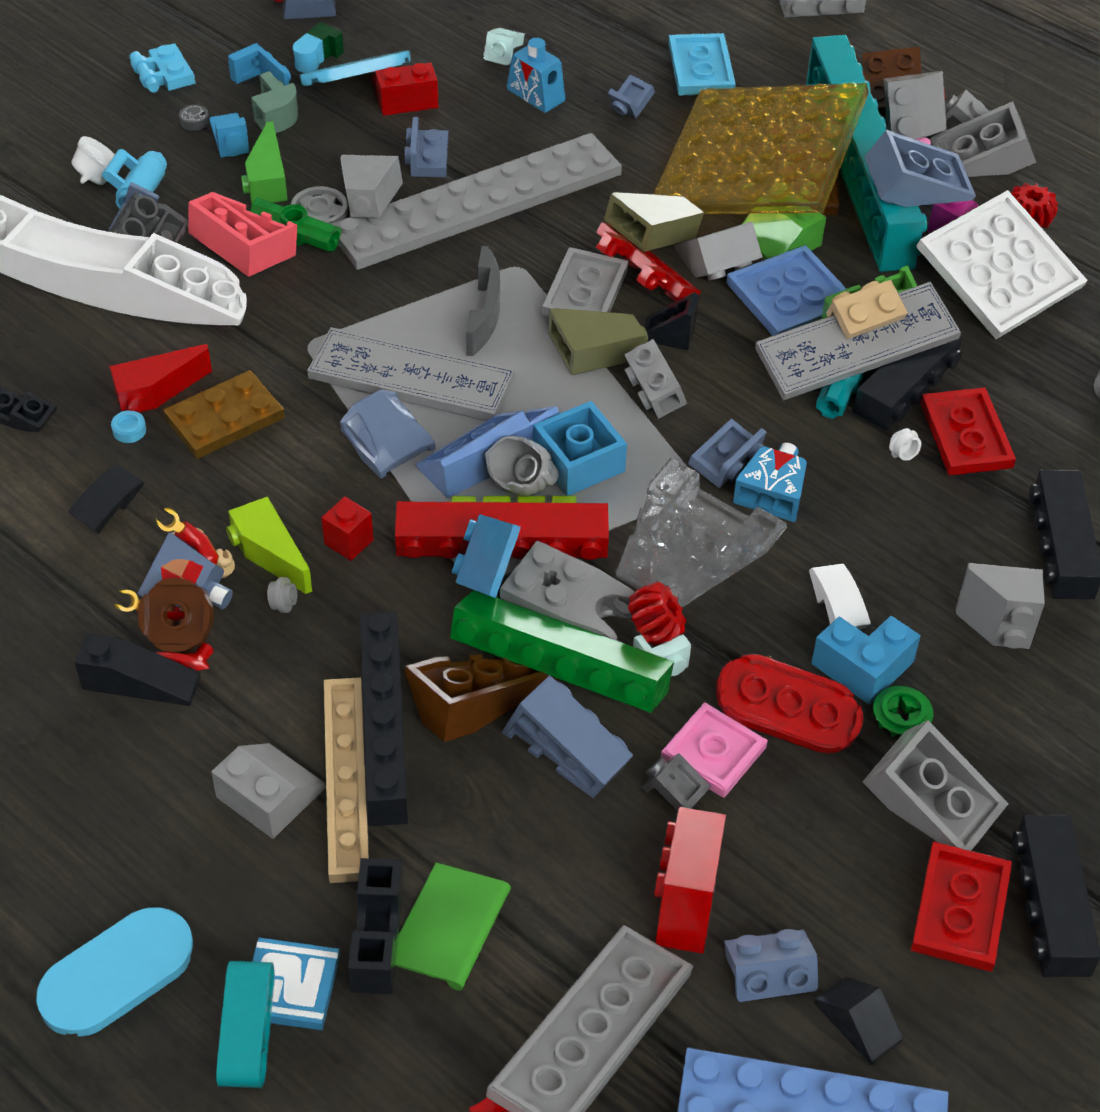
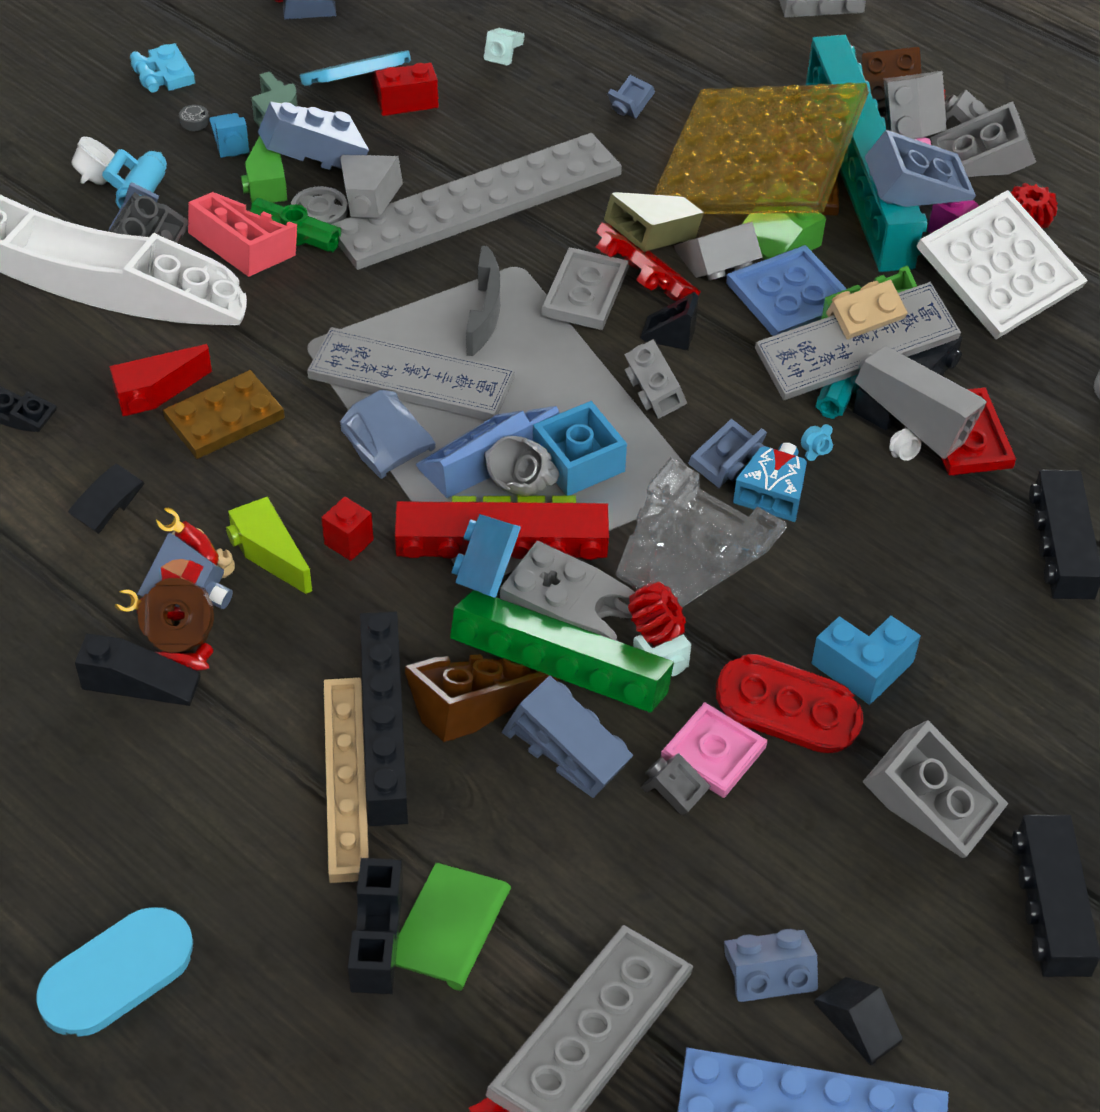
(128, 426): medium azure tile -> none
(245, 1024): teal beam -> none
(255, 61): dark azure bracket -> none
(265, 786): light grey slope -> none
(282, 595): light grey plate -> none
(301, 981): tile -> none
(310, 134): none -> sand blue wedge
(316, 47): leg -> none
(426, 151): sand blue bracket -> none
(537, 76): dark azure torso -> none
(594, 338): olive slope -> none
(688, 878): wedge -> none
(700, 62): medium azure plate -> none
(817, 441): none -> medium azure plate
(840, 594): white slope -> none
(910, 701): green gear -> none
(921, 399): none -> light grey slope
(962, 906): red plate -> none
(1002, 603): light grey slope -> none

